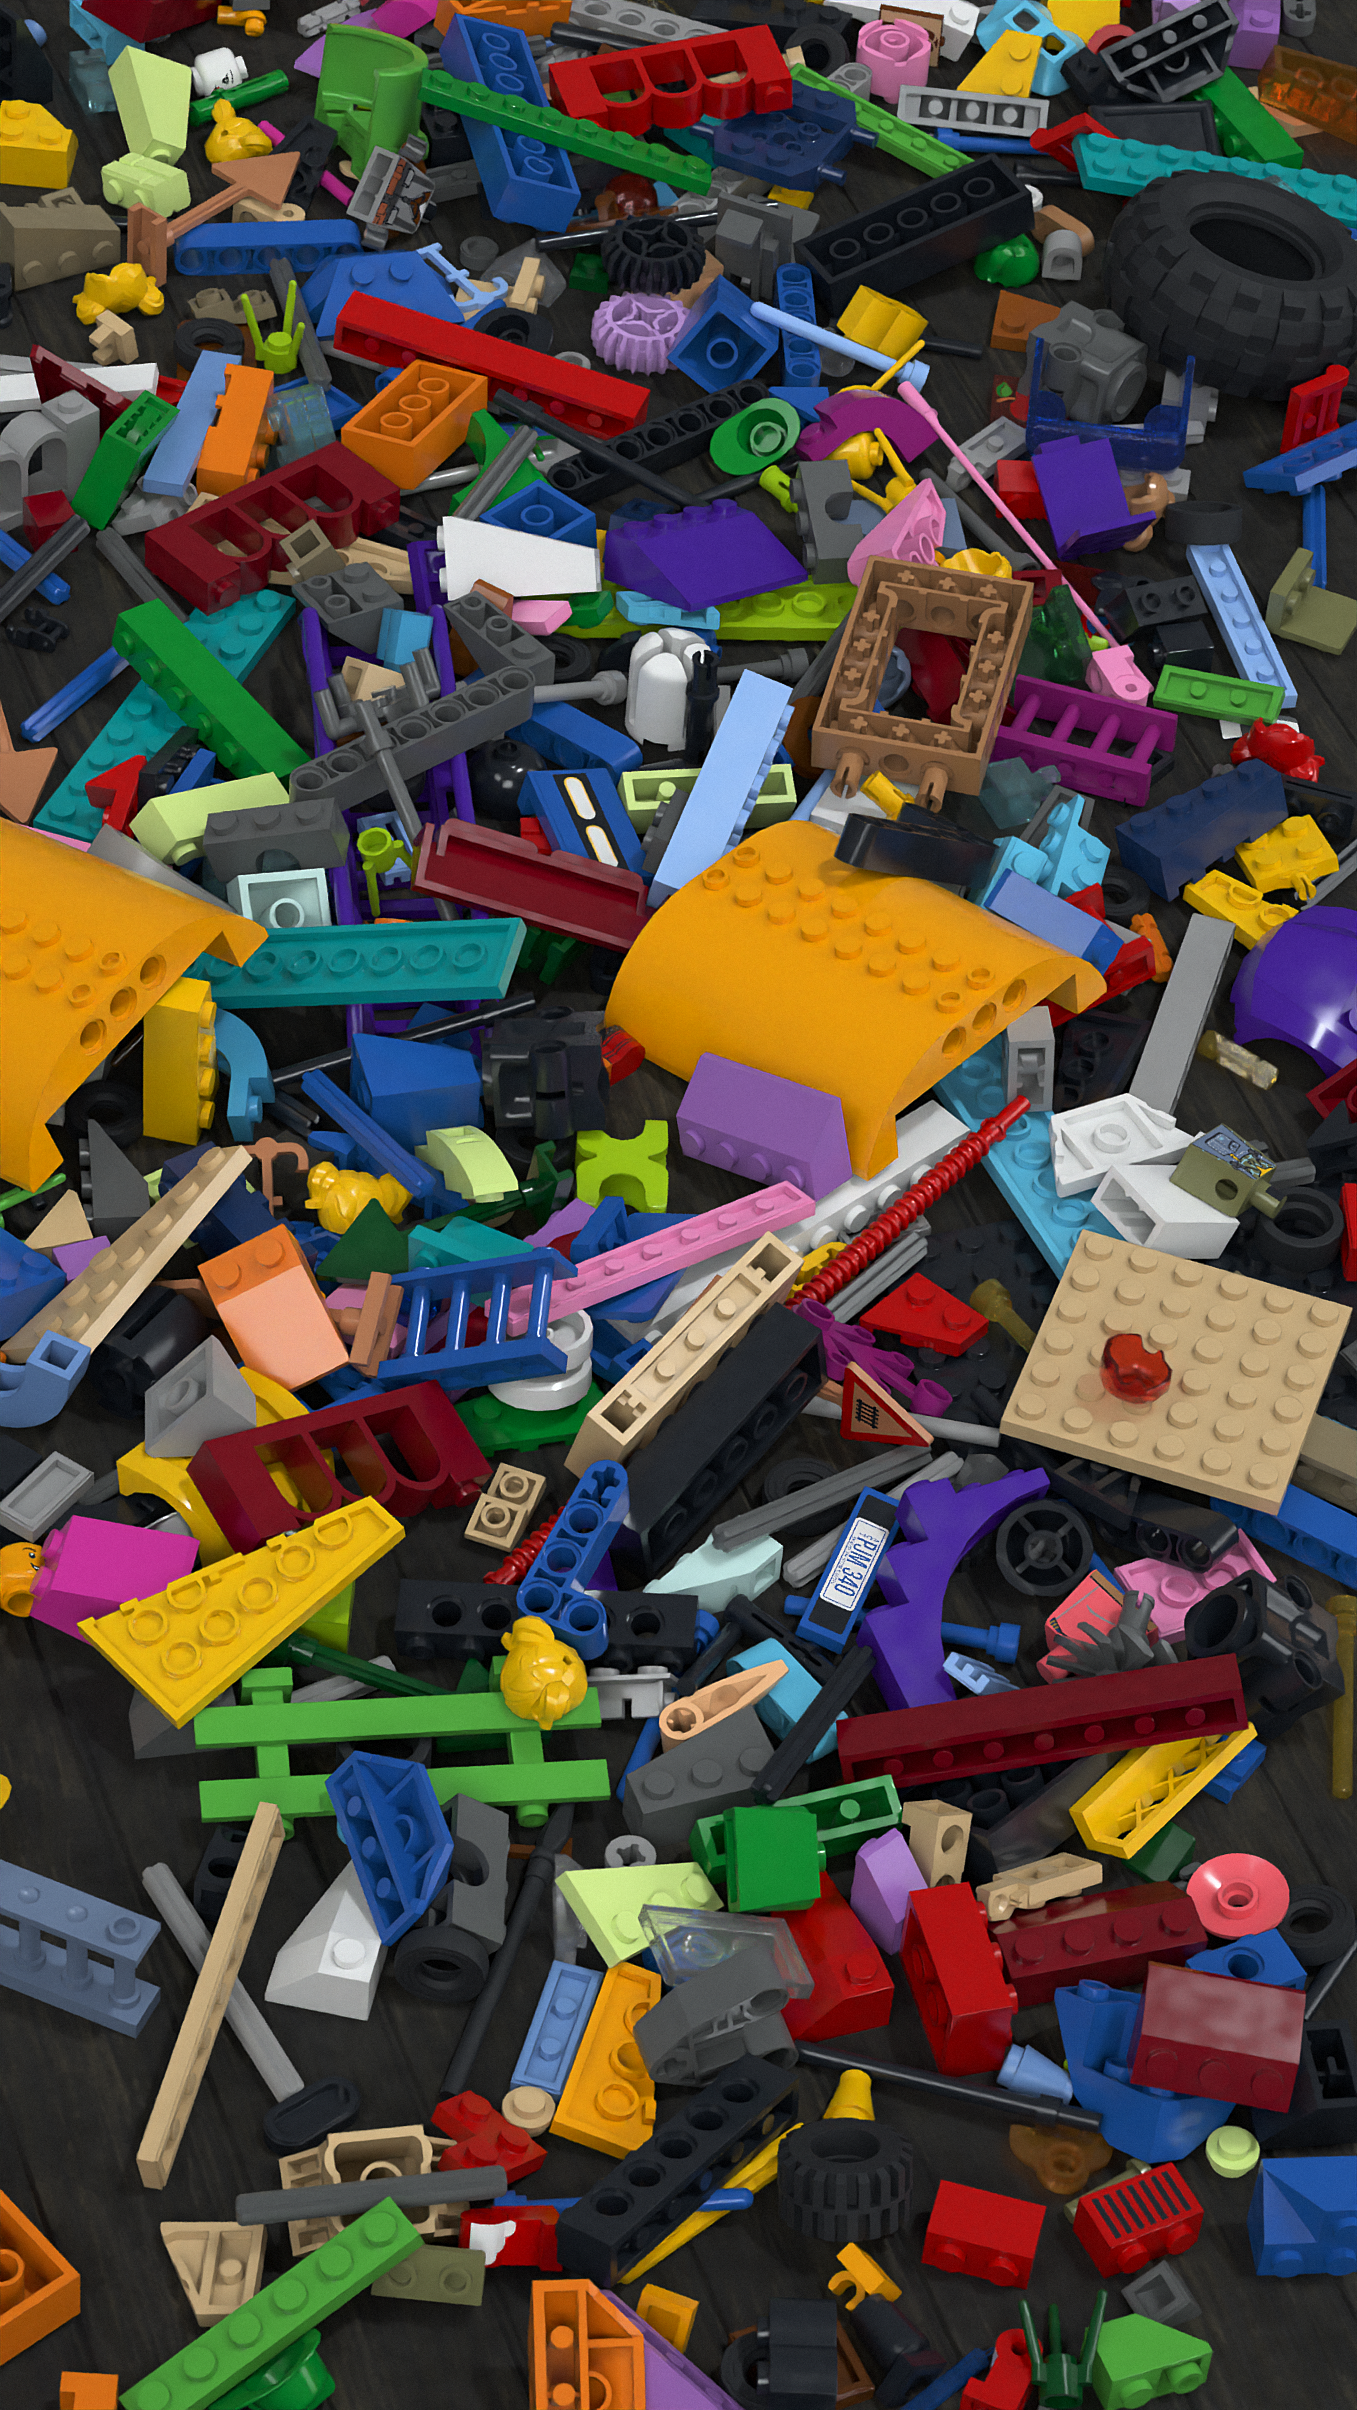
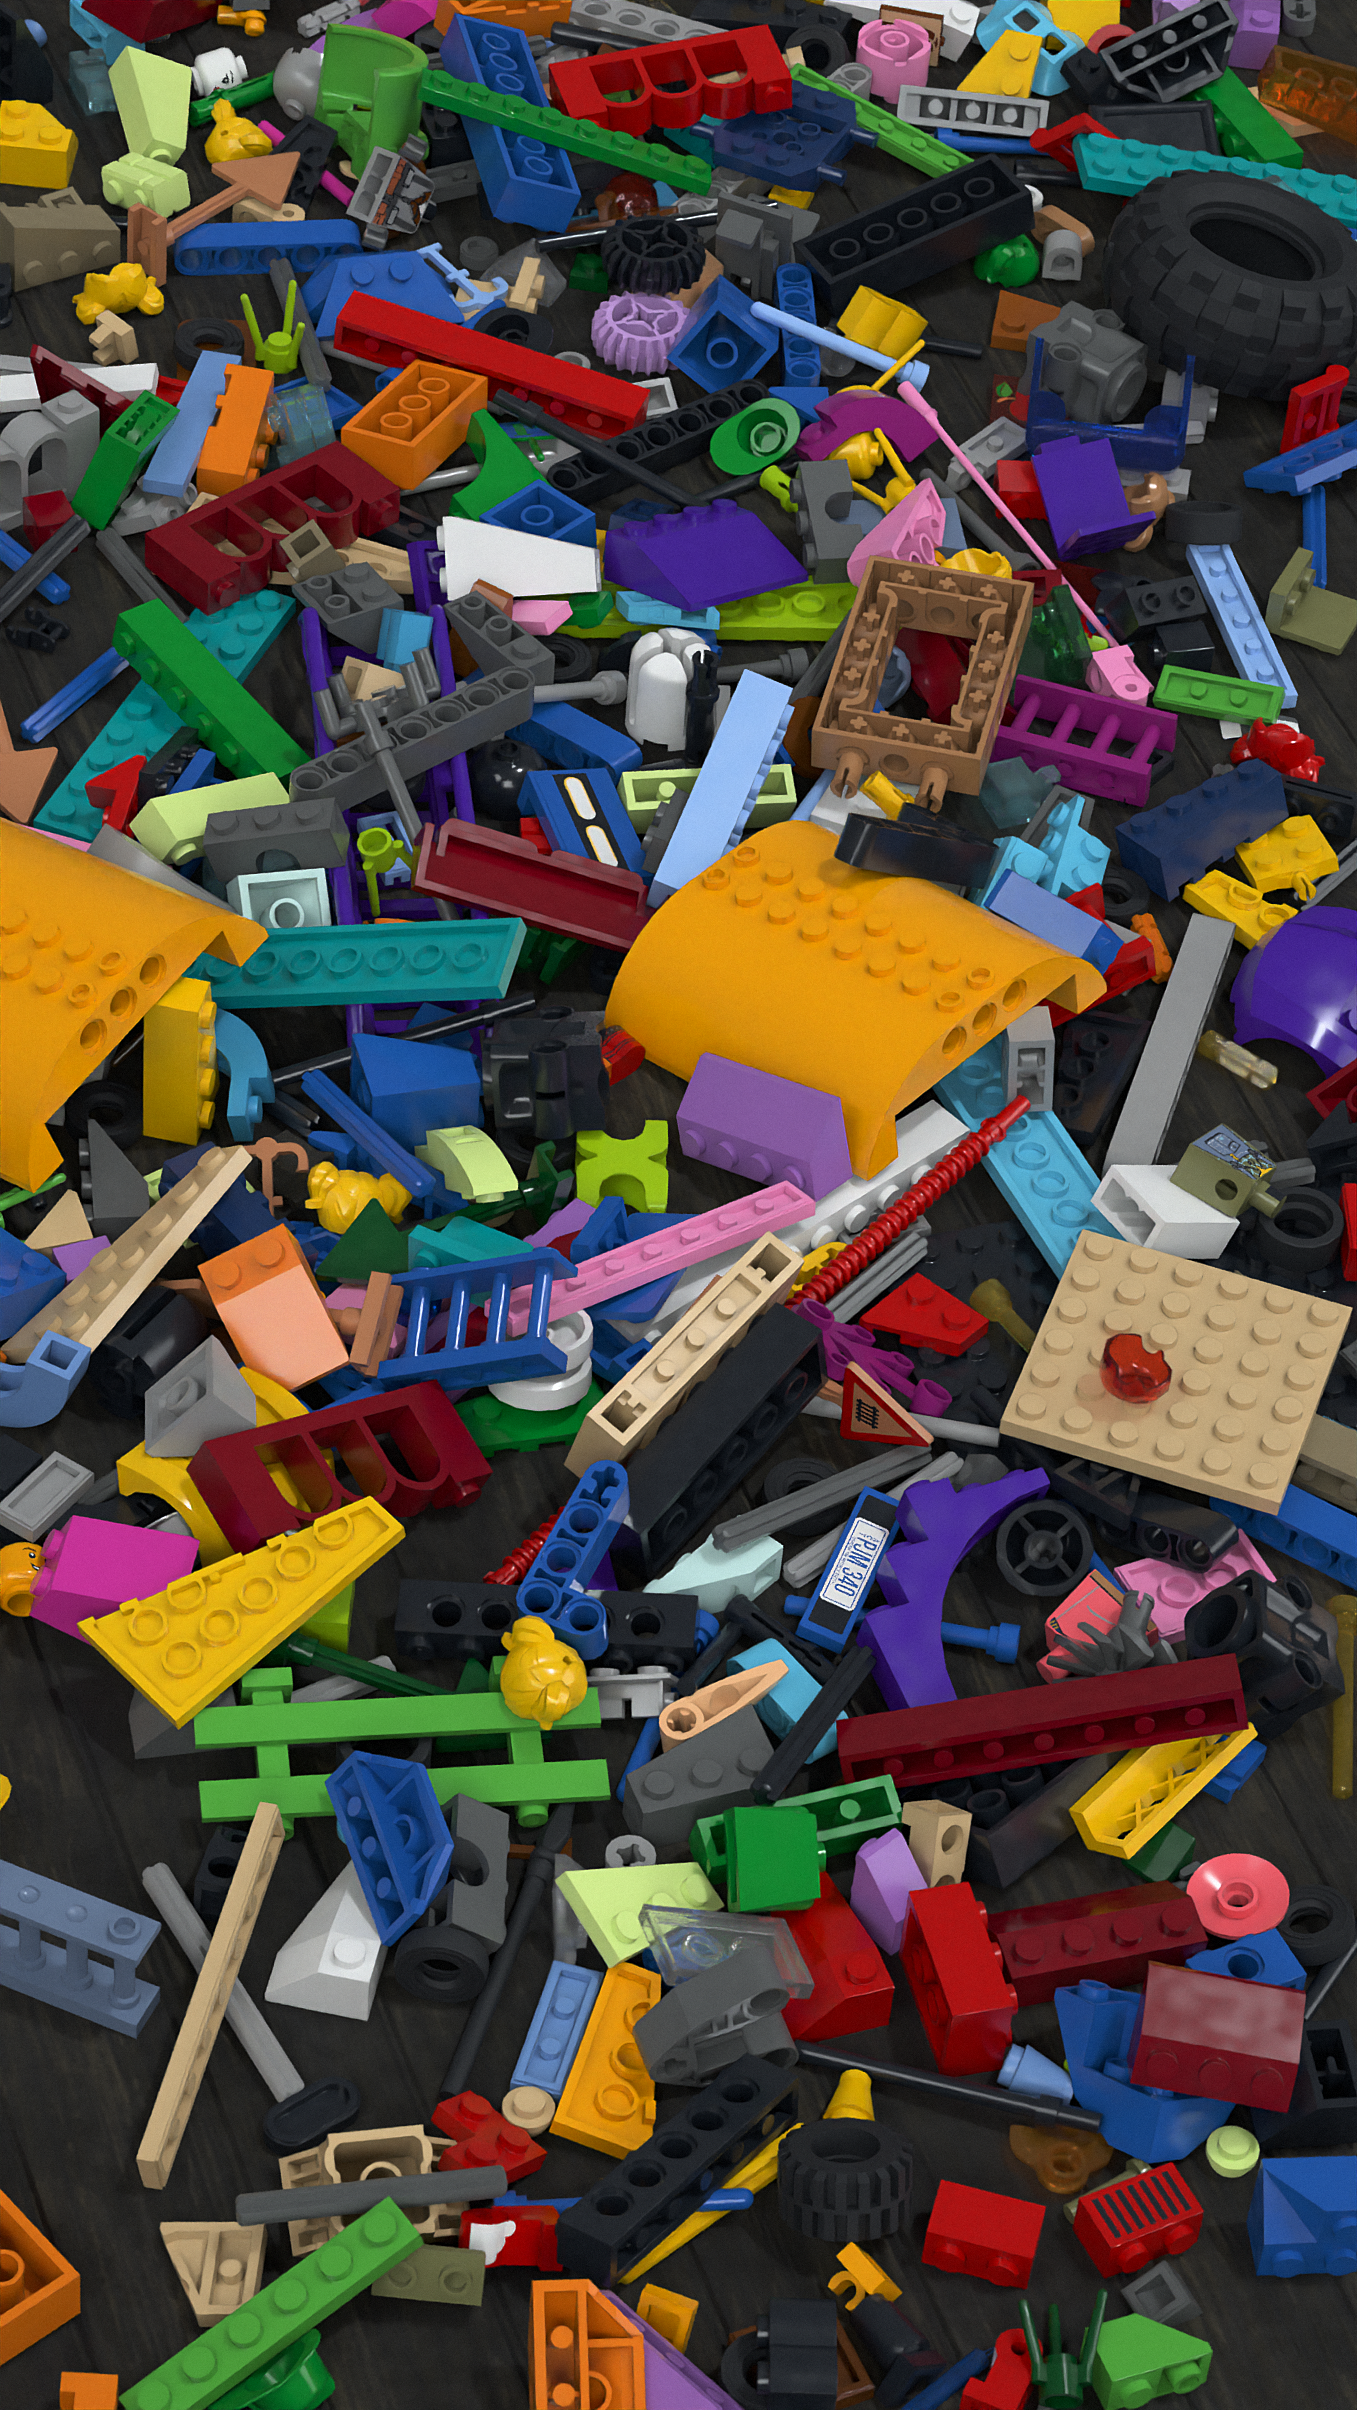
(218, 304): dark tan slope -> none
(298, 82): none -> light grey cylinder
(497, 474): dark grey axle -> none
(506, 1508): tan slope -> none
(661, 397): none -> light grey slope
(976, 1675): light blue tile -> none
(1036, 1882): tan hinge -> none
(1108, 1134): white wing -> none

